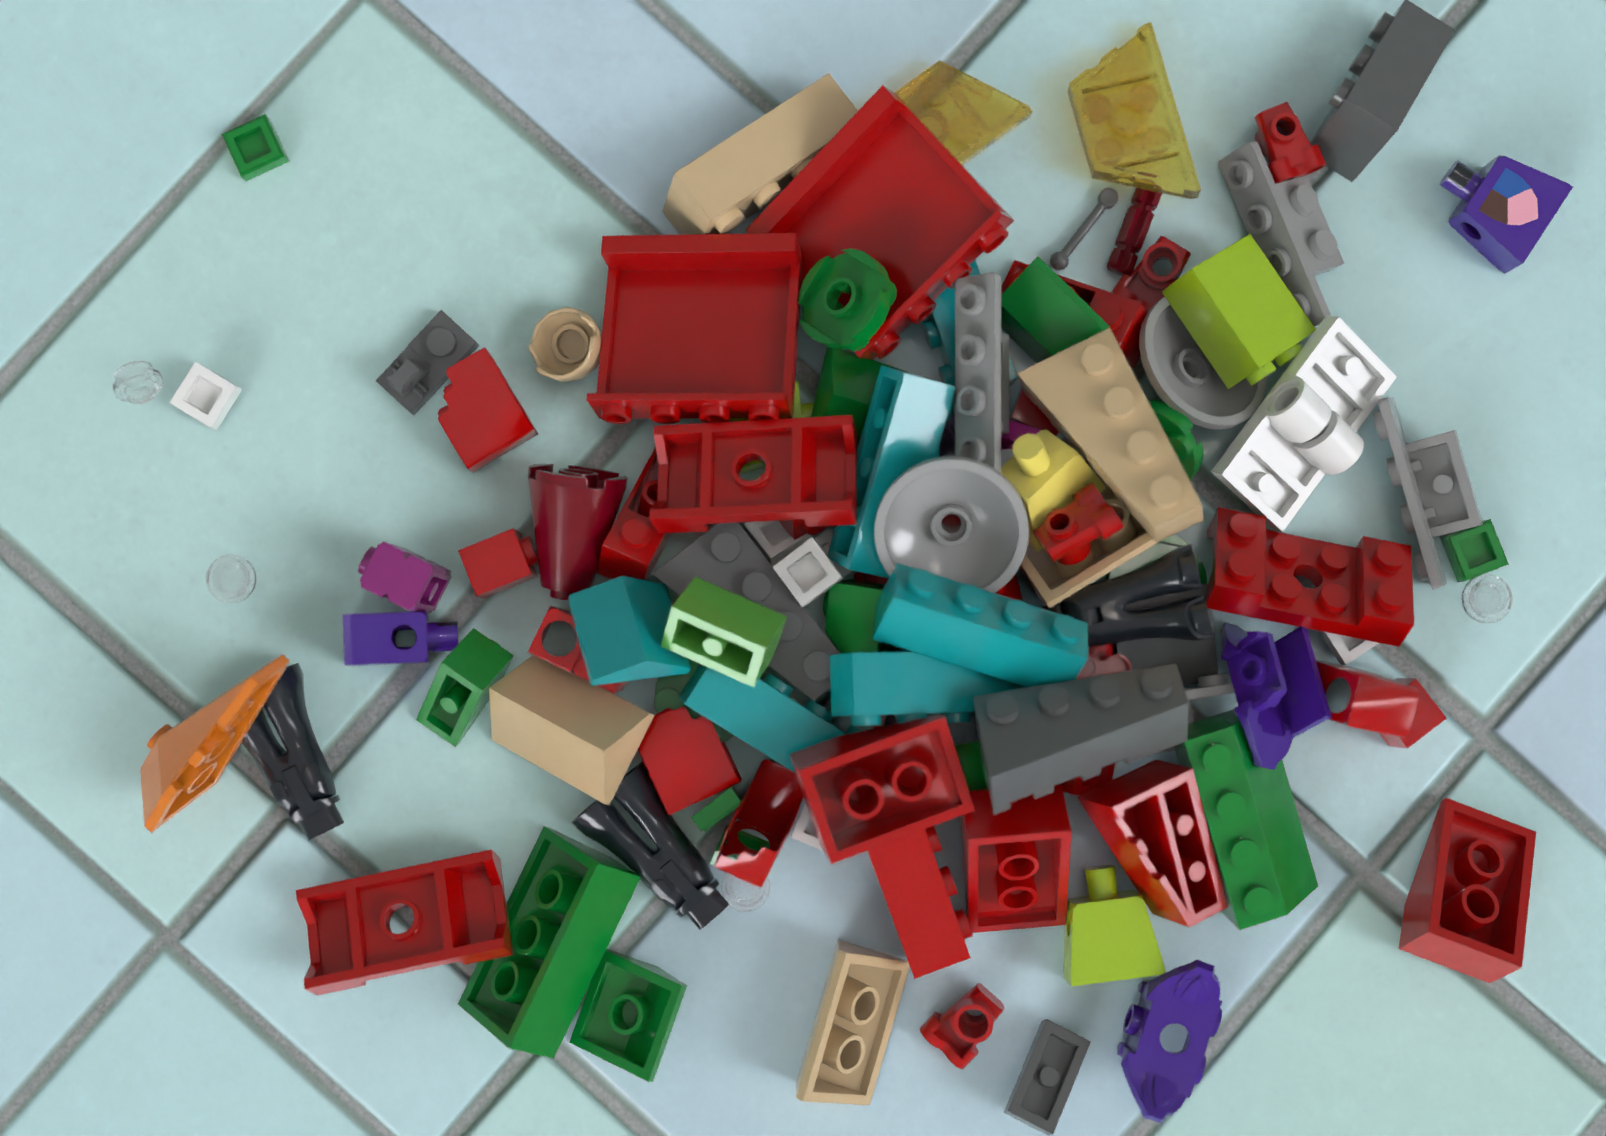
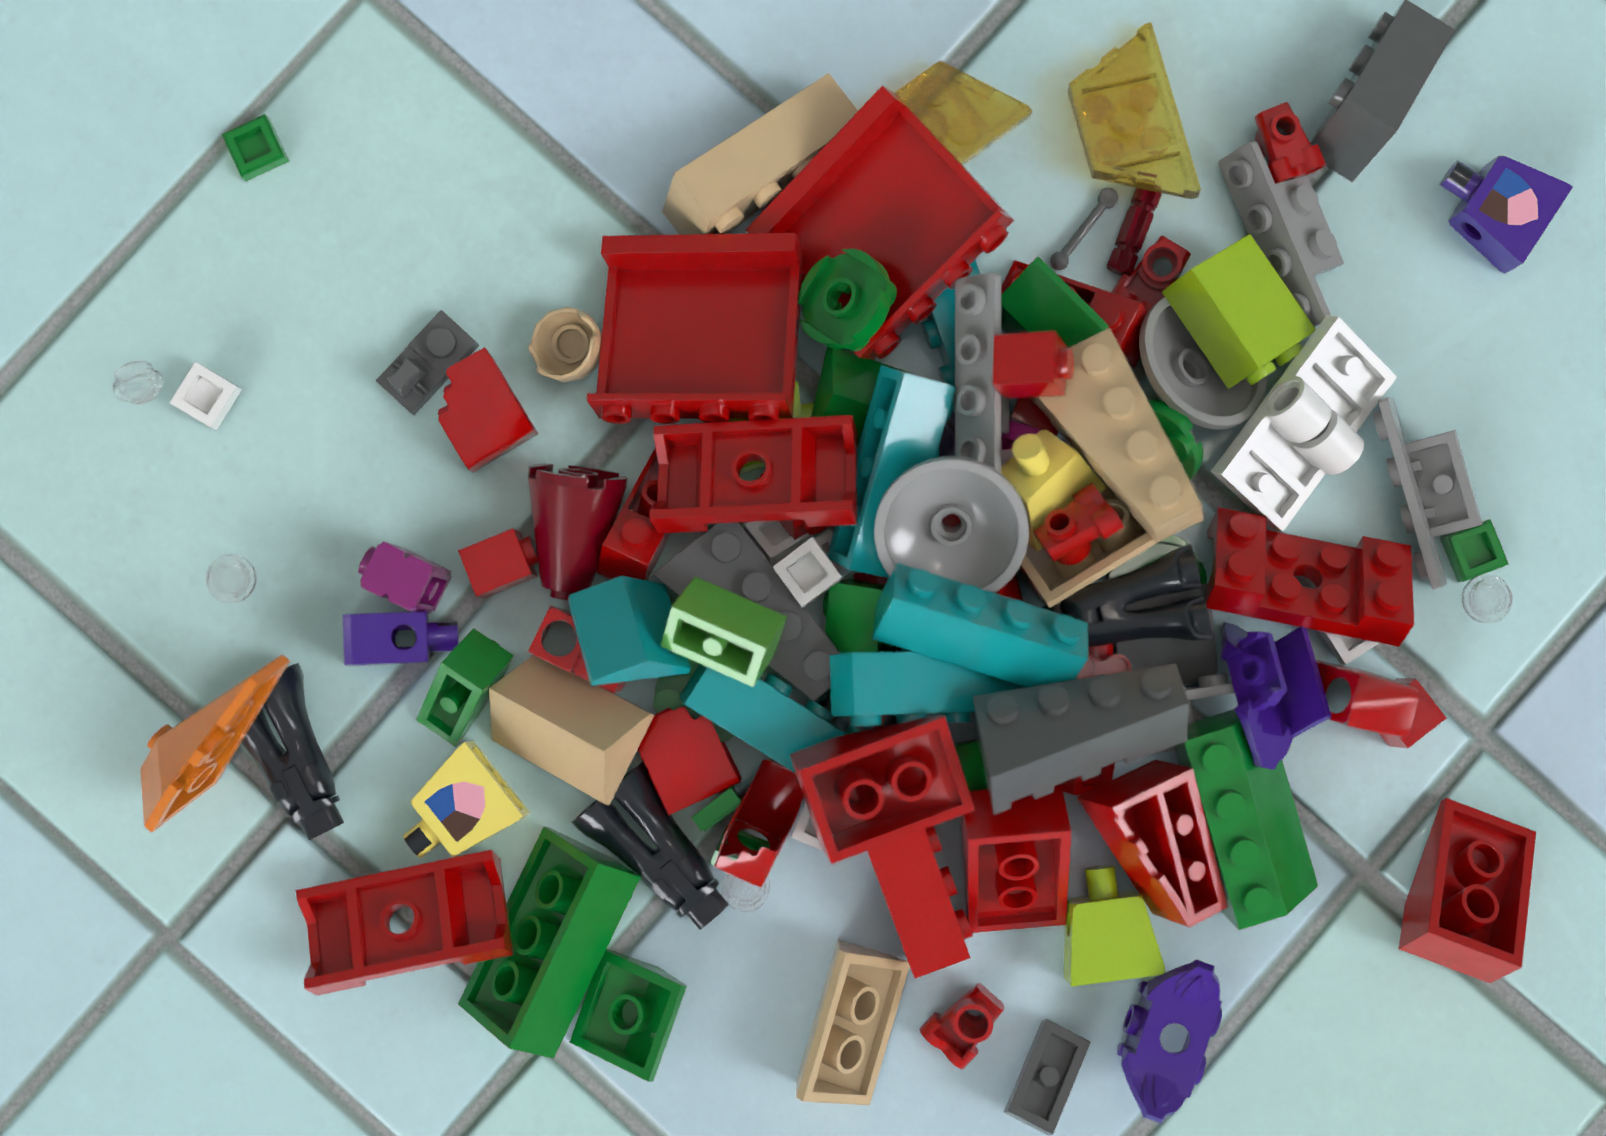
(463, 804): none -> light yellow torso
(1031, 365): none -> red brick

